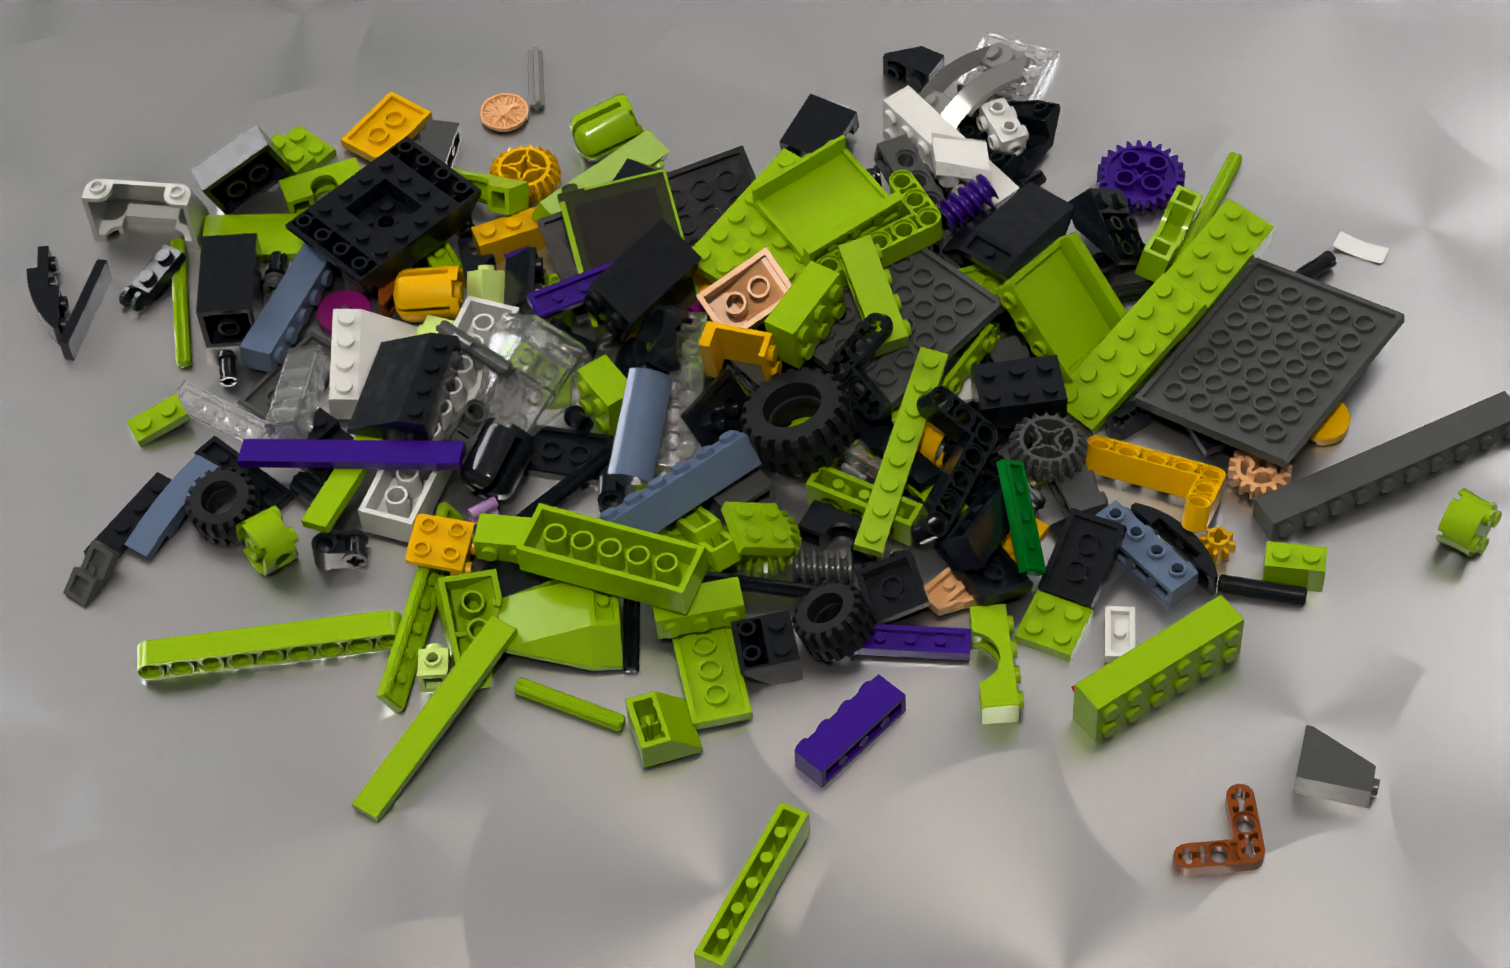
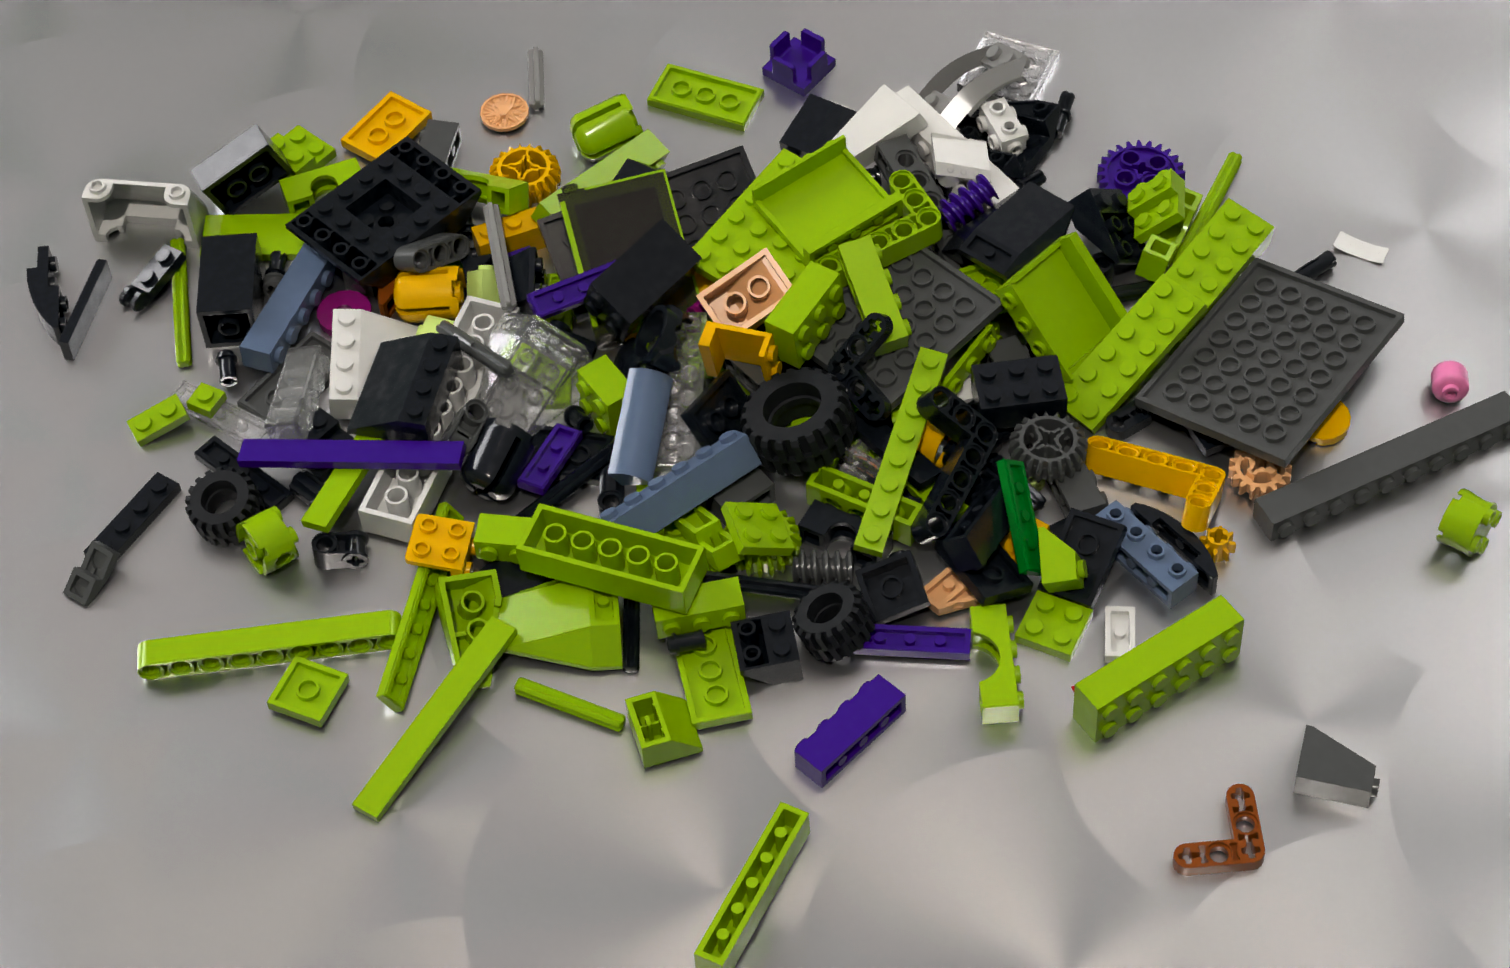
(168, 509): sand blue slope -> none
(206, 400): none -> lime plate
(308, 691): none -> lime plate
(431, 252): none -> dark grey beam
(433, 666): yellowish green brick -> none
(488, 506): lavender plate -> none
(500, 257): none -> light grey axle
(550, 459): none -> dark purple tile
(685, 642): none -> black pin
(705, 97): none -> lime tile
(798, 62): none -> dark purple panel
(879, 120): none -> white slope
(913, 66): black slope -> none
(1059, 564): none -> lime slope
(1065, 101): none -> black axle
(1157, 204): none -> lime plate
(1262, 589): black axle -> none
(1295, 565): lime brick -> none
(1448, 379): none -> bright pink head

